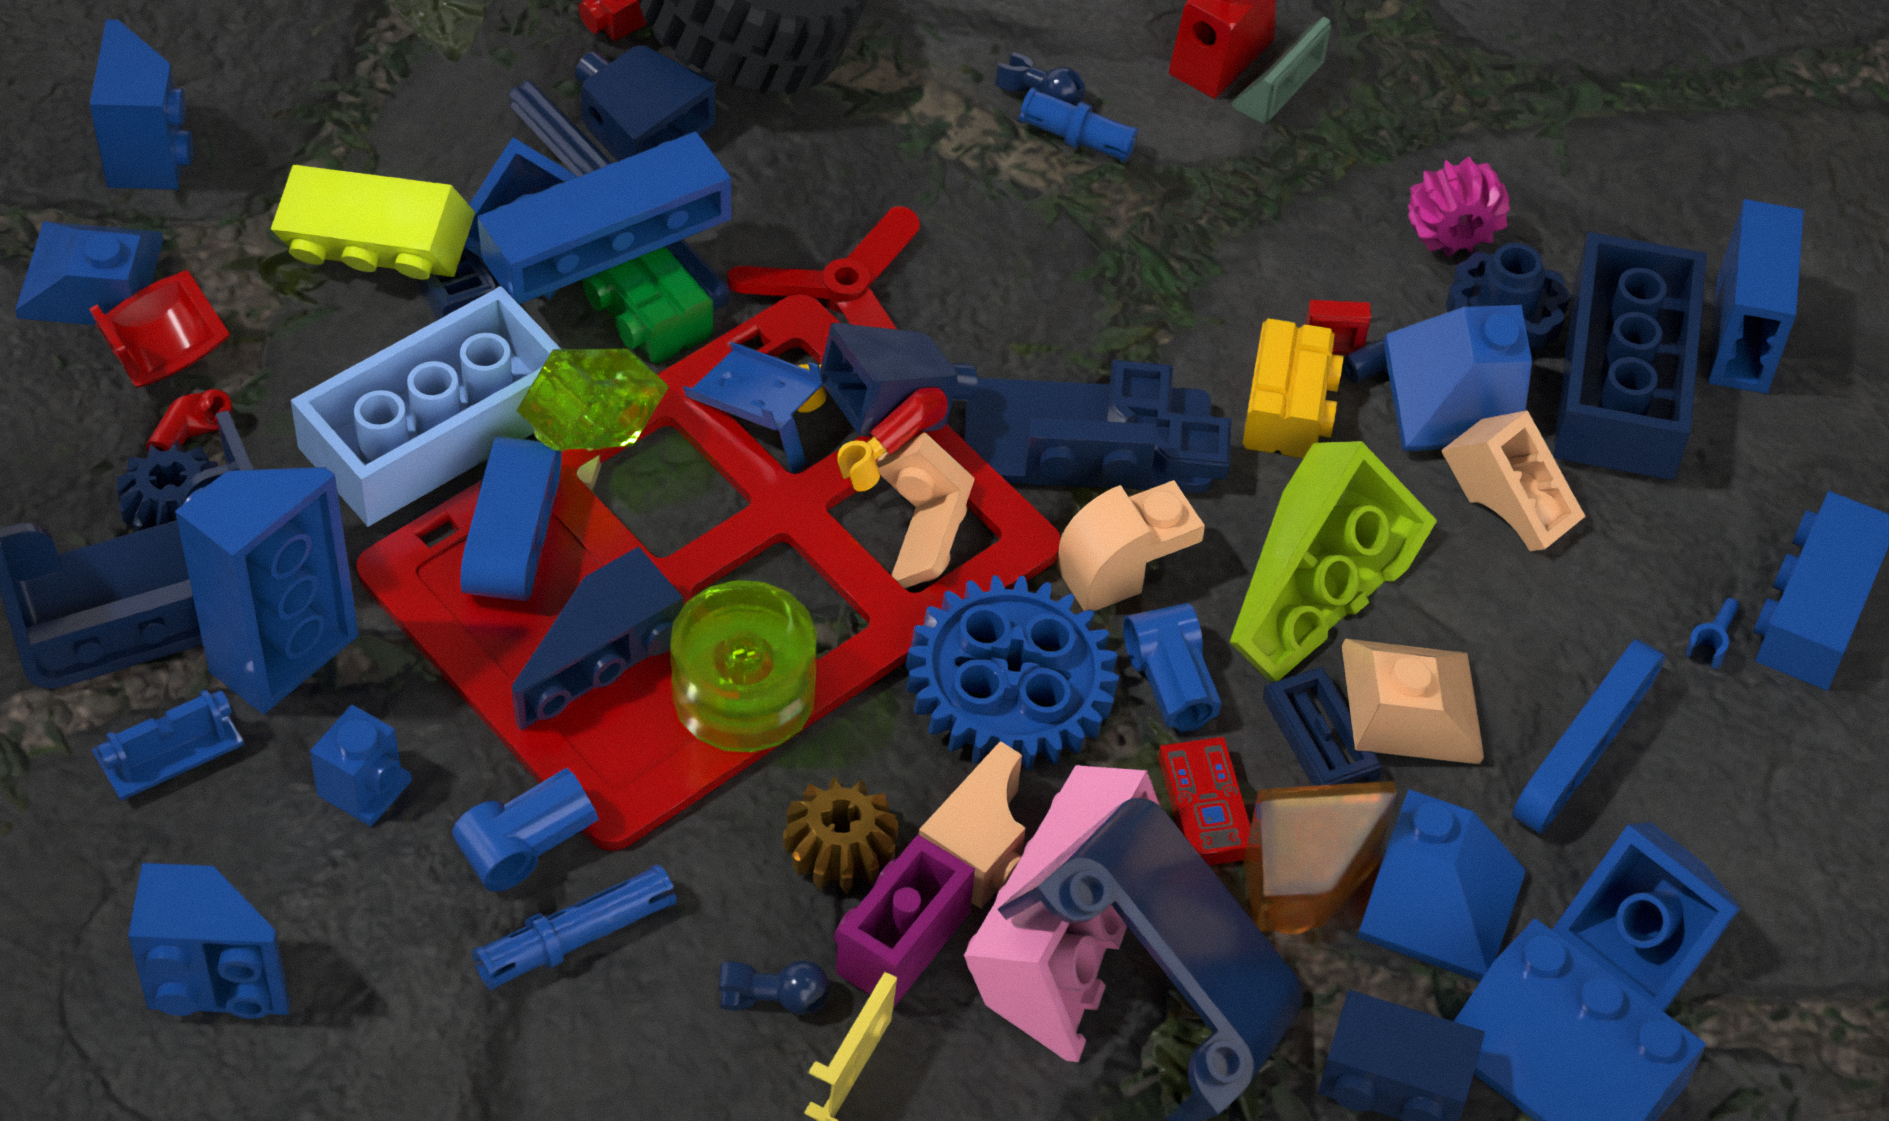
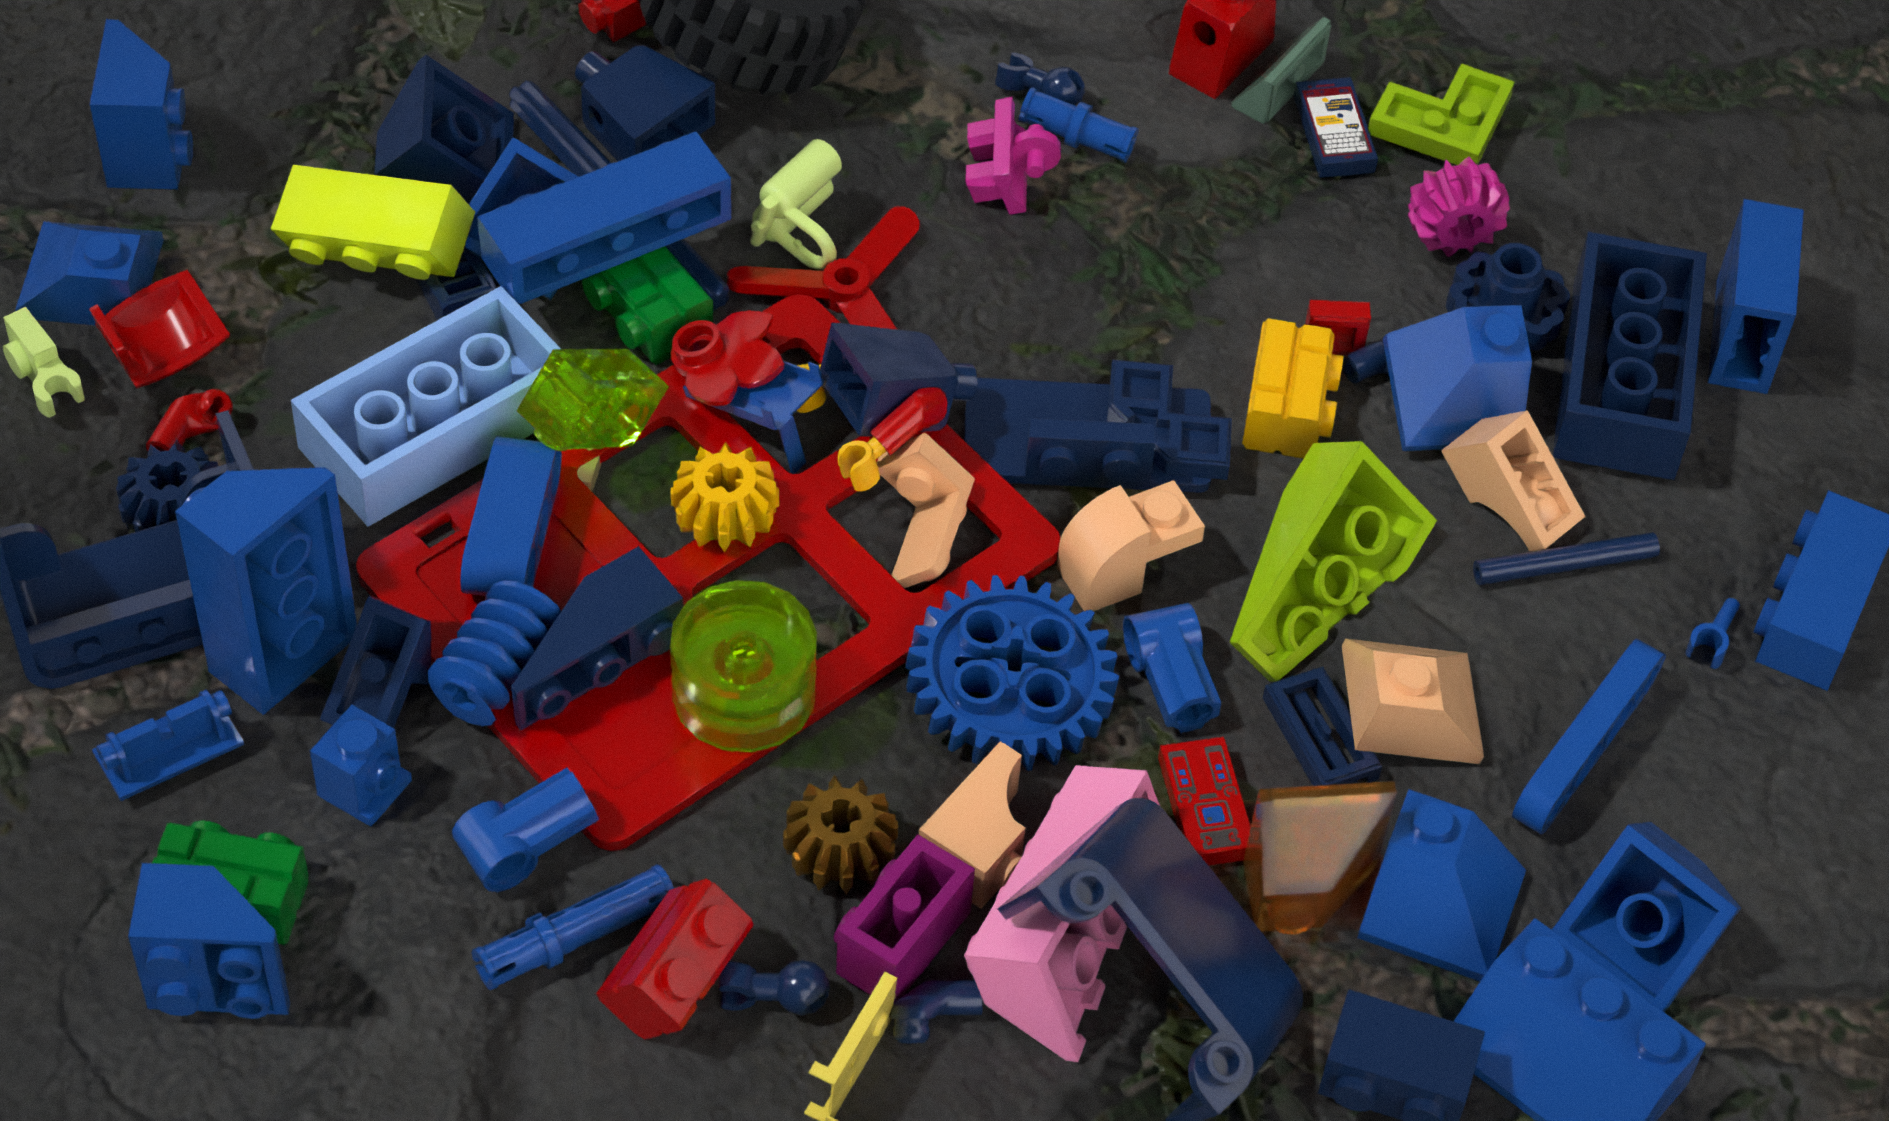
(36, 356): none -> yellowish green plate
(263, 869): none -> green brick
(381, 663): none -> dark blue slope
(442, 131): none -> dark blue slope
(491, 651): none -> blue piece
(675, 959): none -> red brick
(725, 356): none -> red plate
(725, 496): none -> yellow gear
(792, 197): none -> yellowish green piece
(928, 1000): none -> dark blue arm
(1014, 156): none -> dark pink hips
(1335, 127): none -> tile
(1448, 126): none -> lime plate
(1566, 558): none -> dark blue piece

